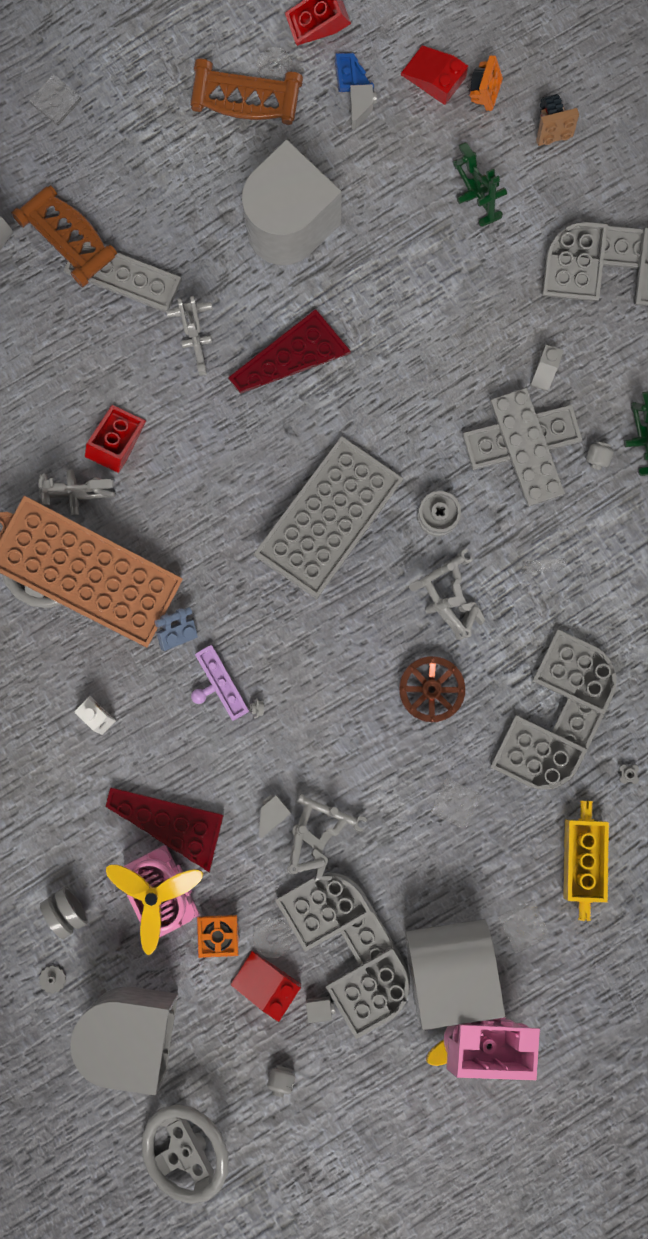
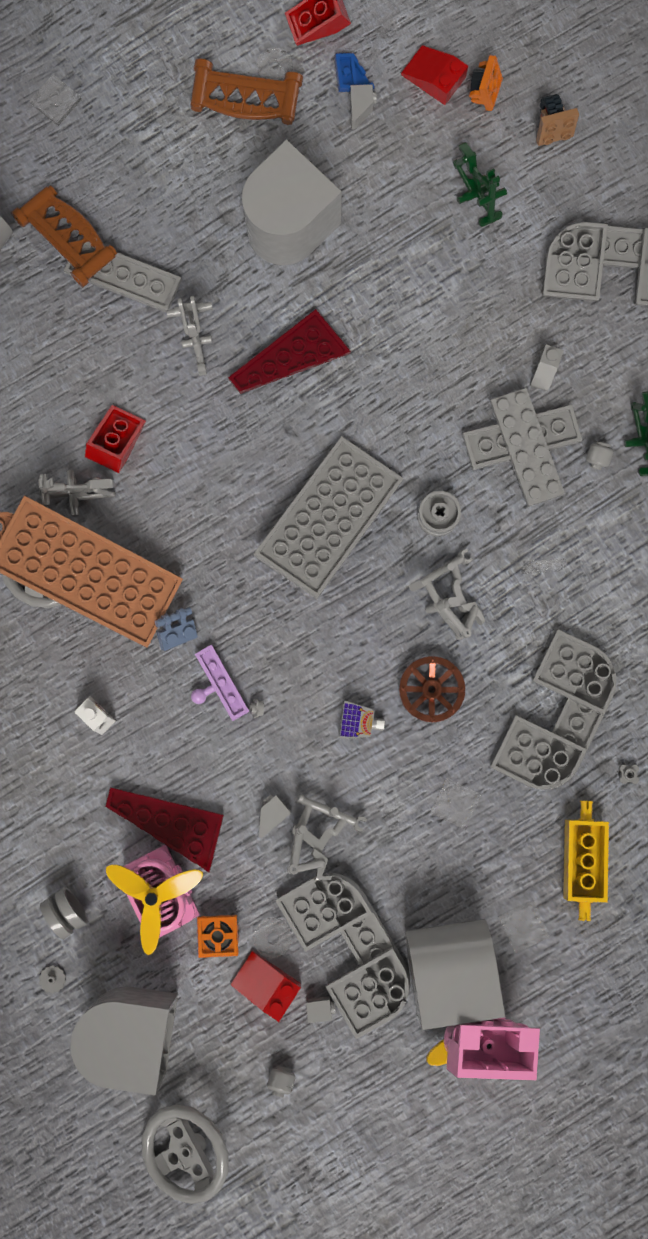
(359, 721): none -> torso

